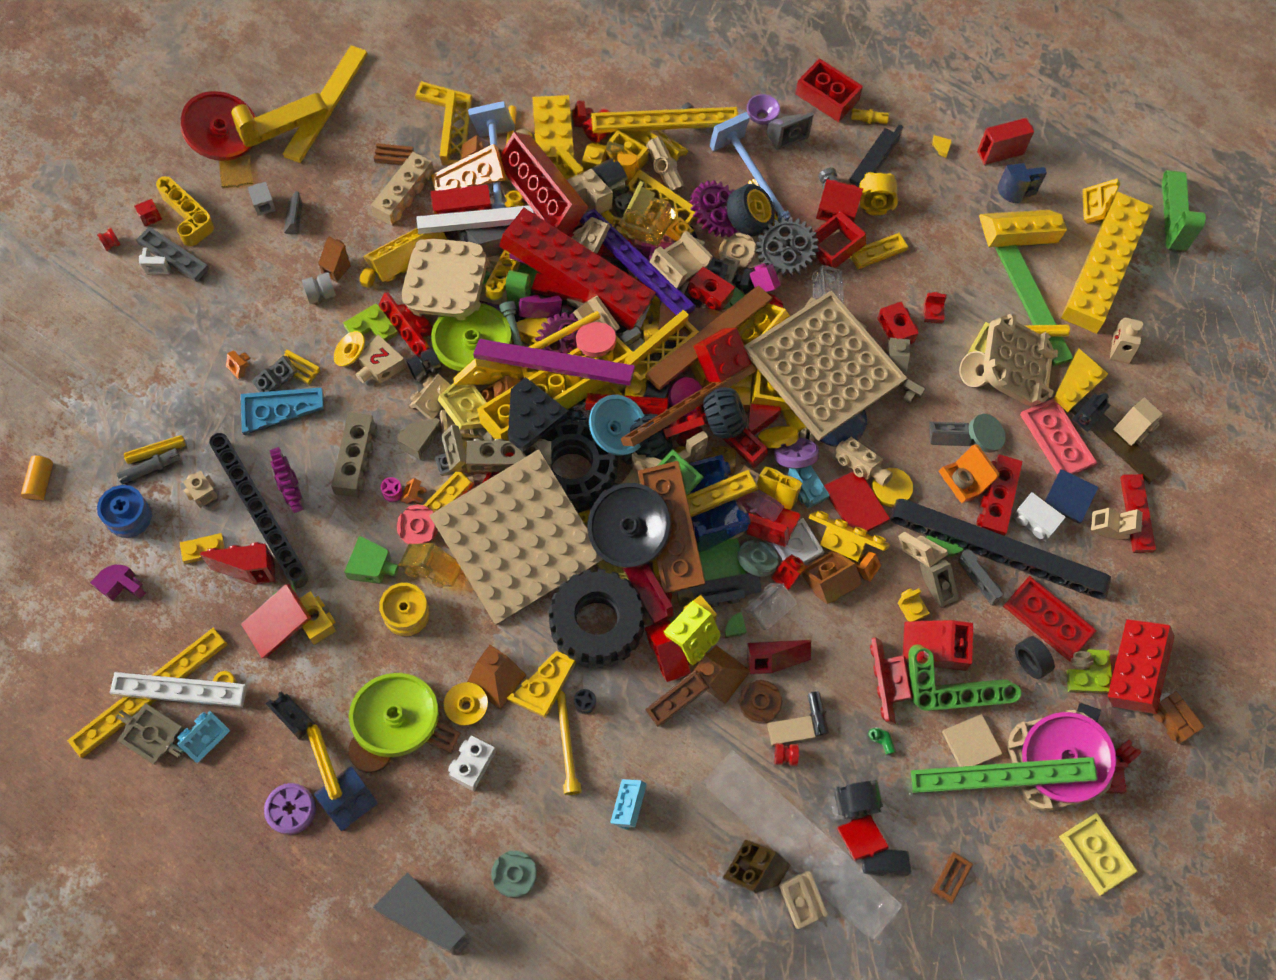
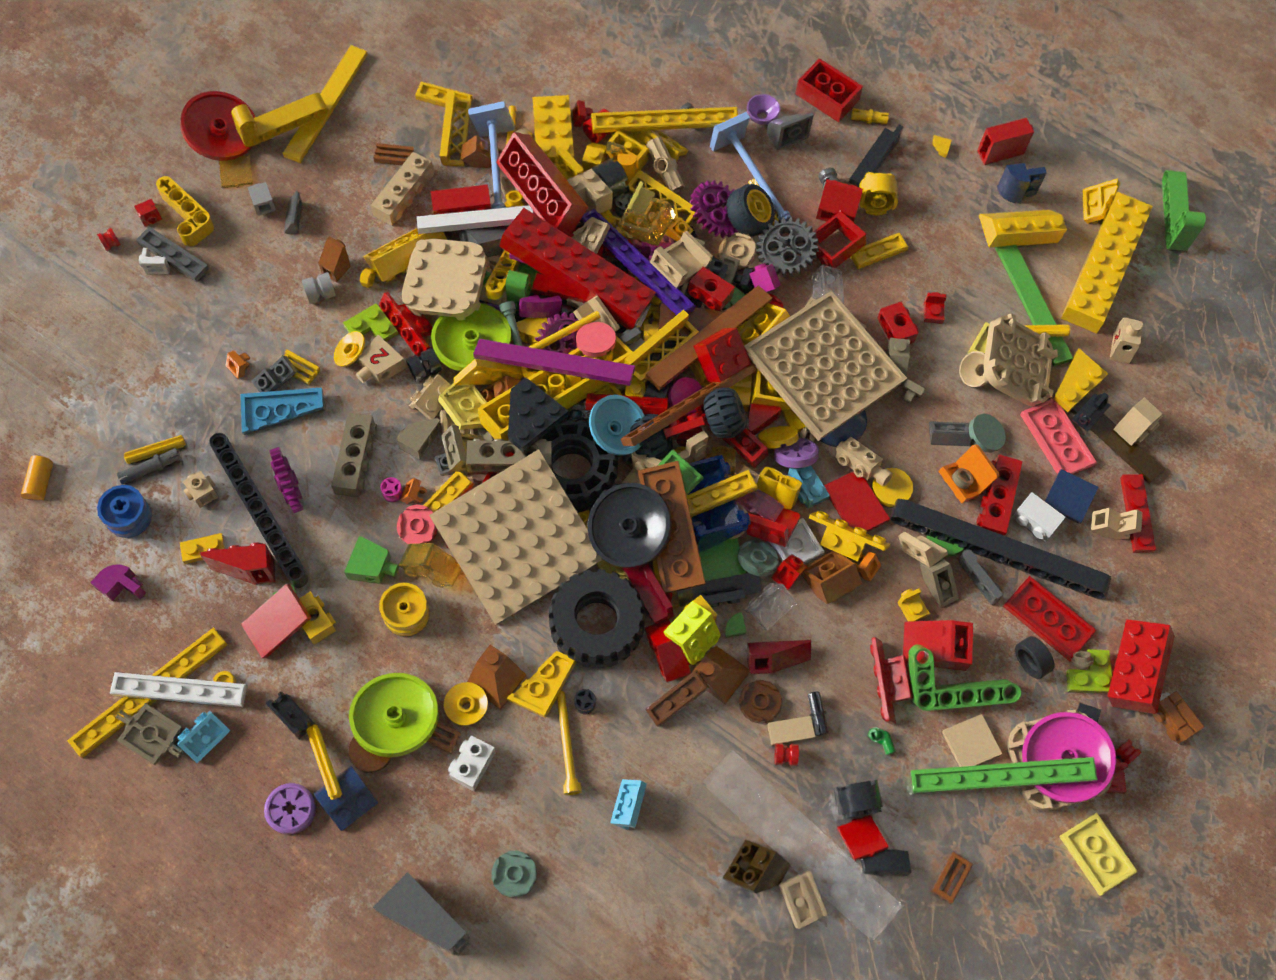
(475, 170): wing -> none

